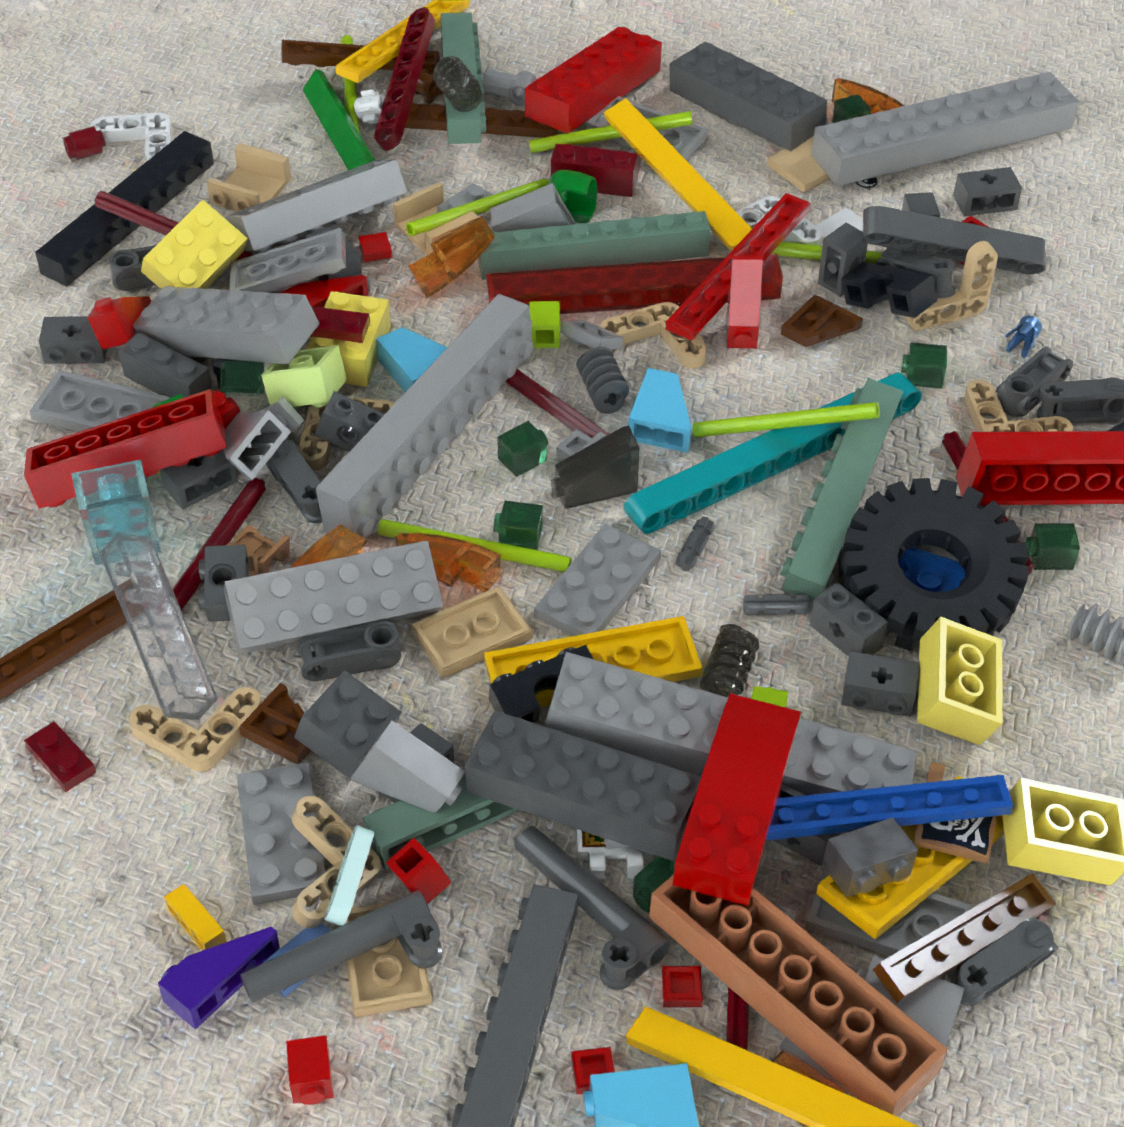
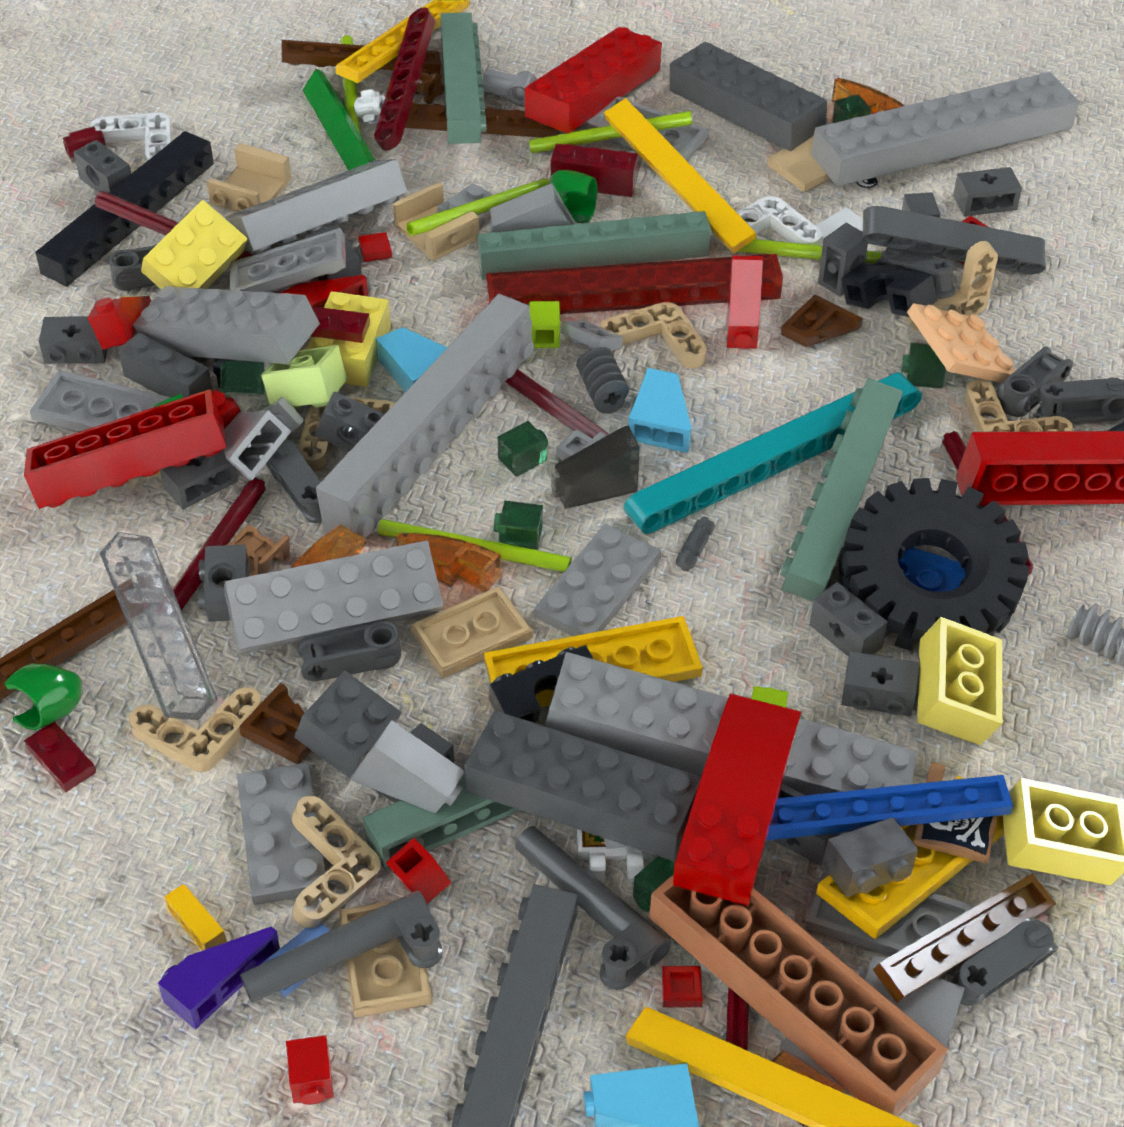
(51, 689): none -> green piece
(100, 167): none -> dark grey brick
(113, 502): clear light blue brick -> none
(349, 876): light aqua beam -> none
(451, 256): clear orange slope -> none
(457, 83): clear smoke piece -> none
(589, 1063): red tile -> none
(714, 290): red tile -> none
(730, 661): clear smoke piece -> none
(776, 604): dark grey axle -> none
(787, 419): lime piece -> none
(962, 343): none -> light nougat plate
(1027, 330): flat silver piece -> none
(1053, 546): clear green brick -> none

